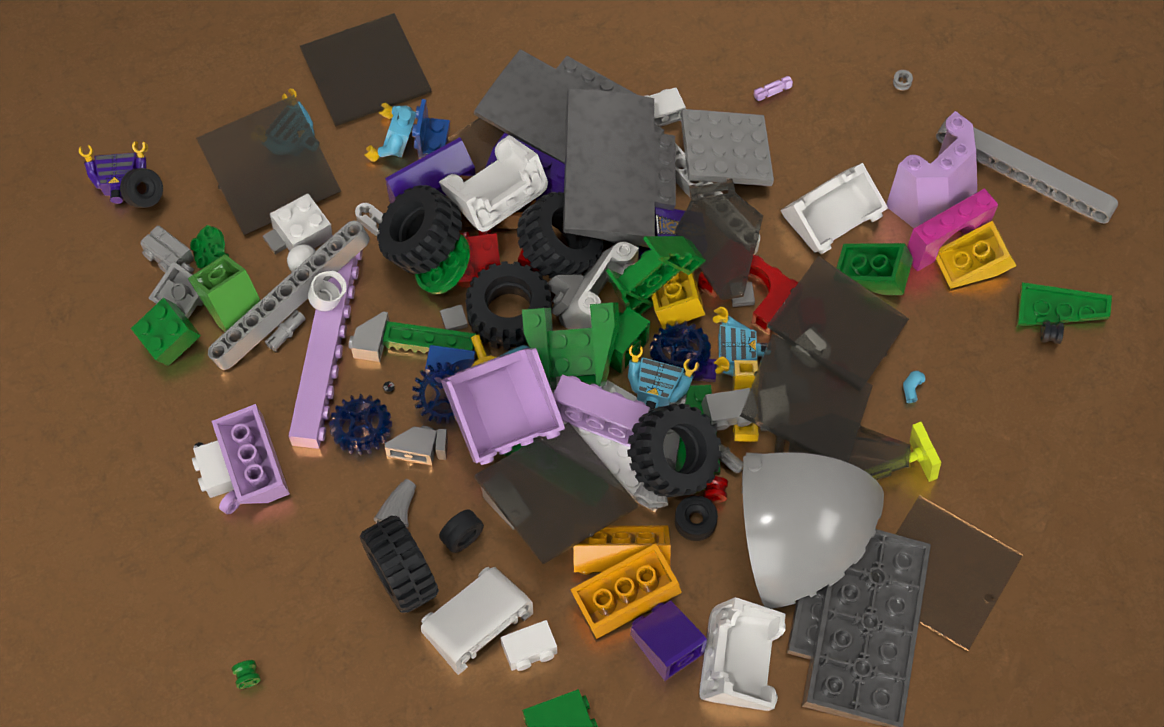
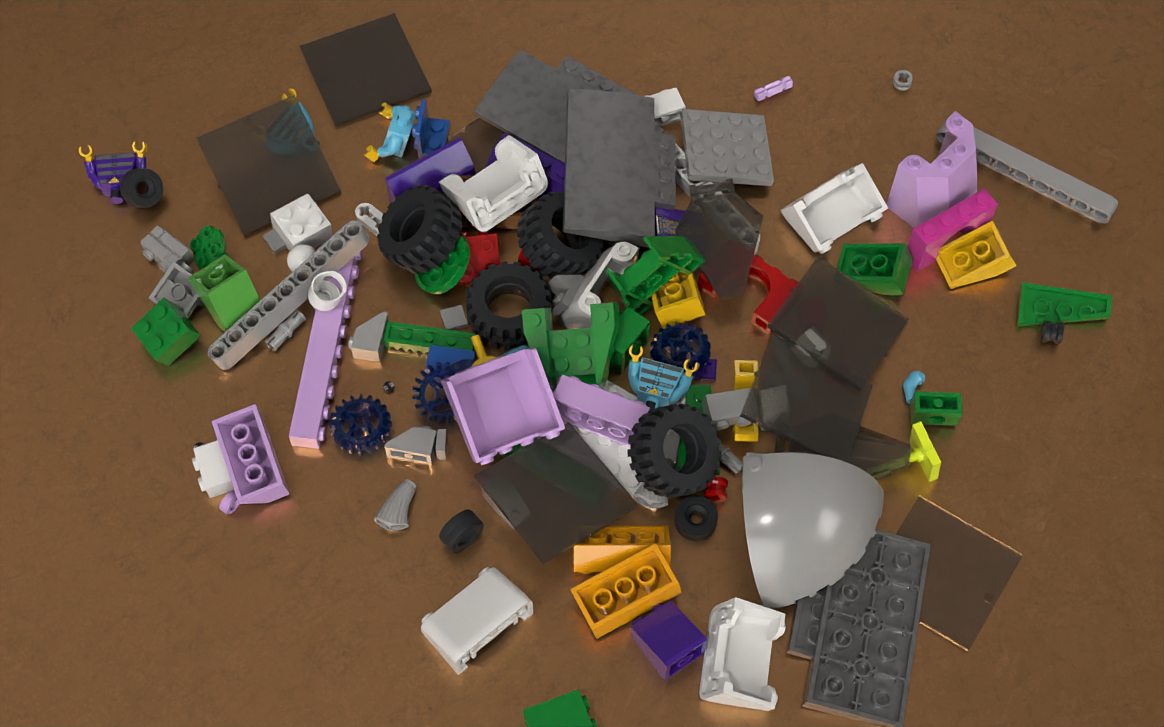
(246, 674): green wheel -> none
(399, 564): black tyre -> none
(529, 646): white brick -> none
(735, 342): torso -> none
(748, 298): light grey tile -> none
(936, 408): none -> green brick

